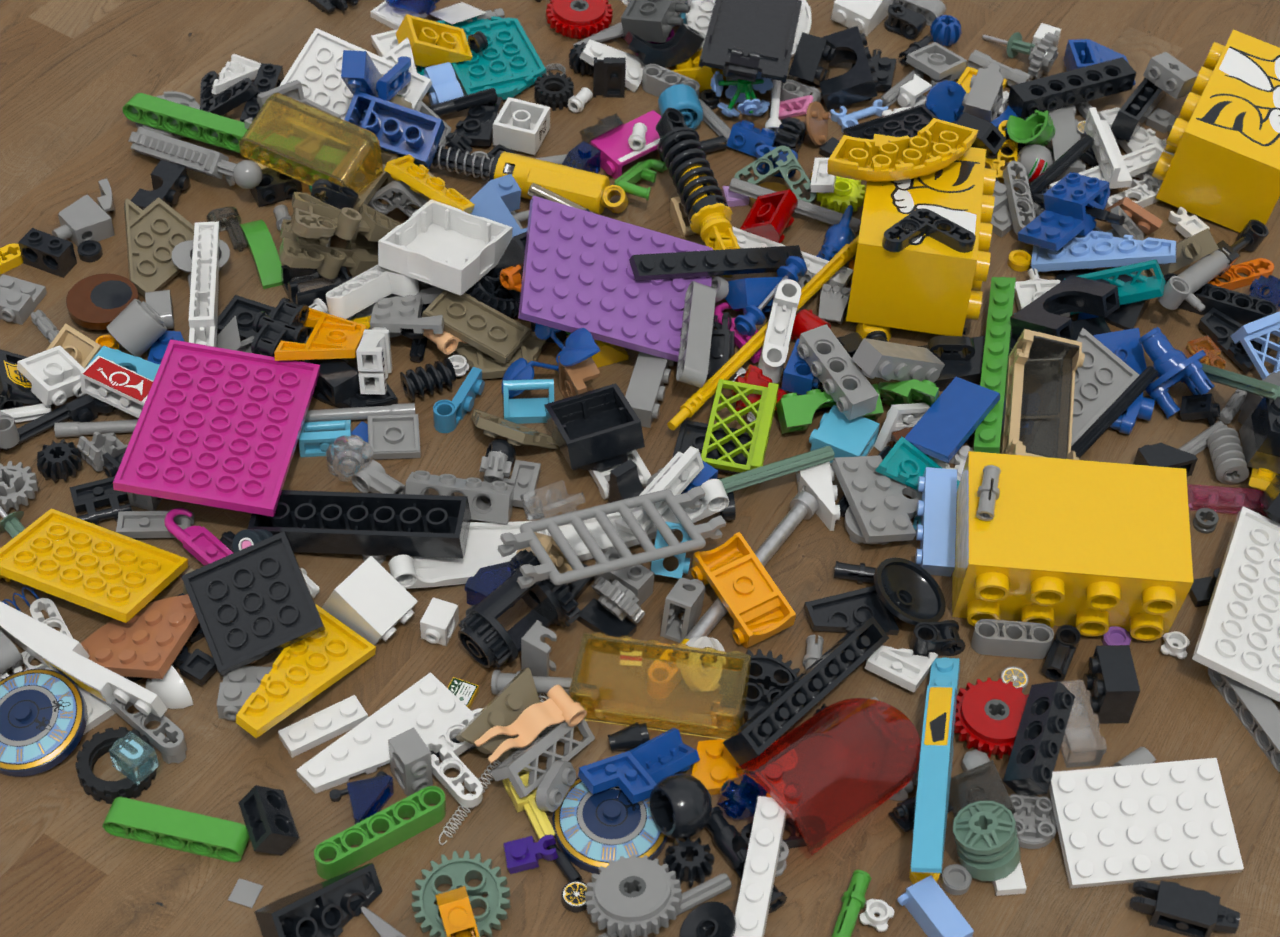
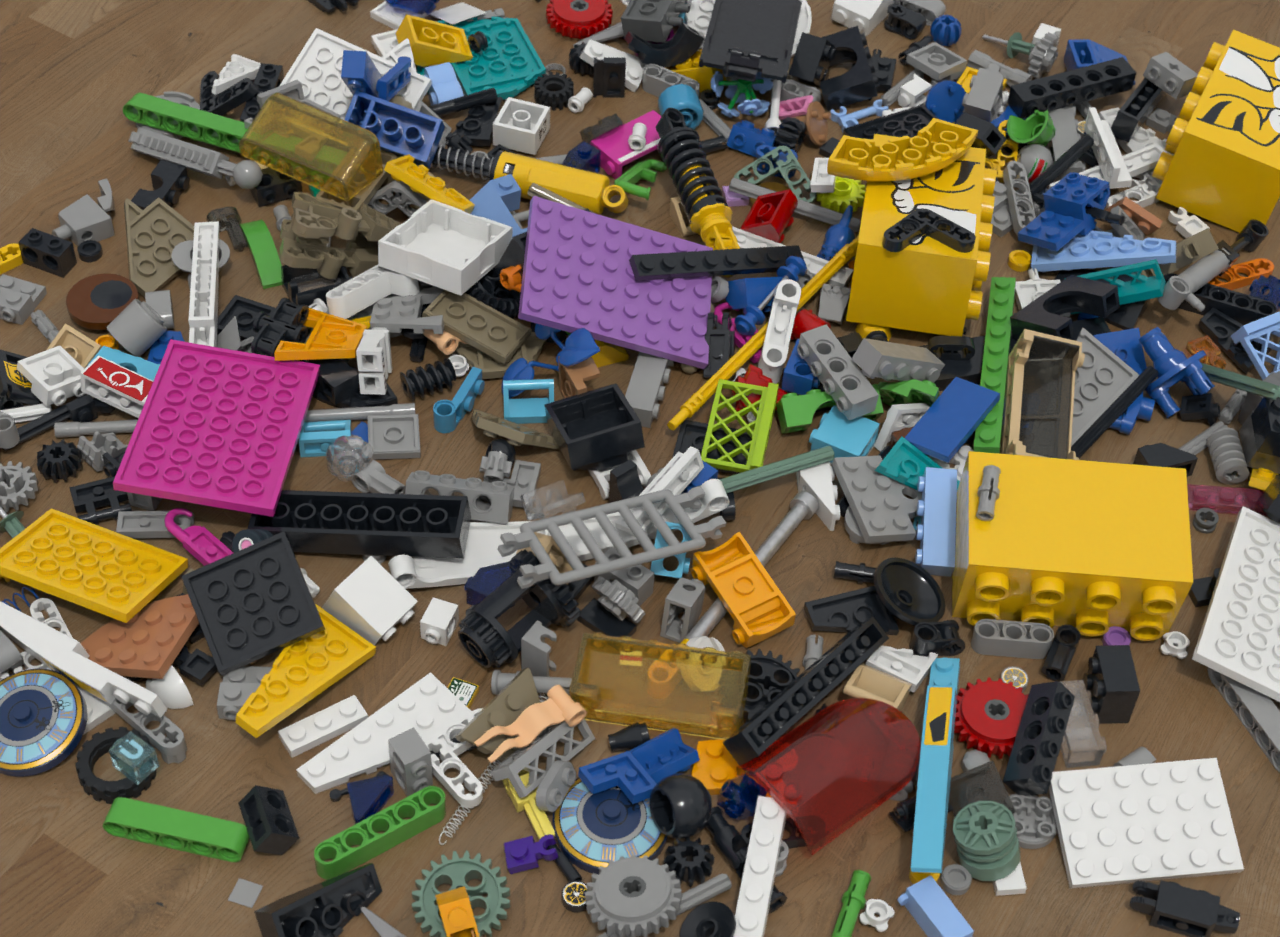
(334, 194): black piece -> none
(696, 334): light grey beam -> none
(877, 685): none -> tan tile

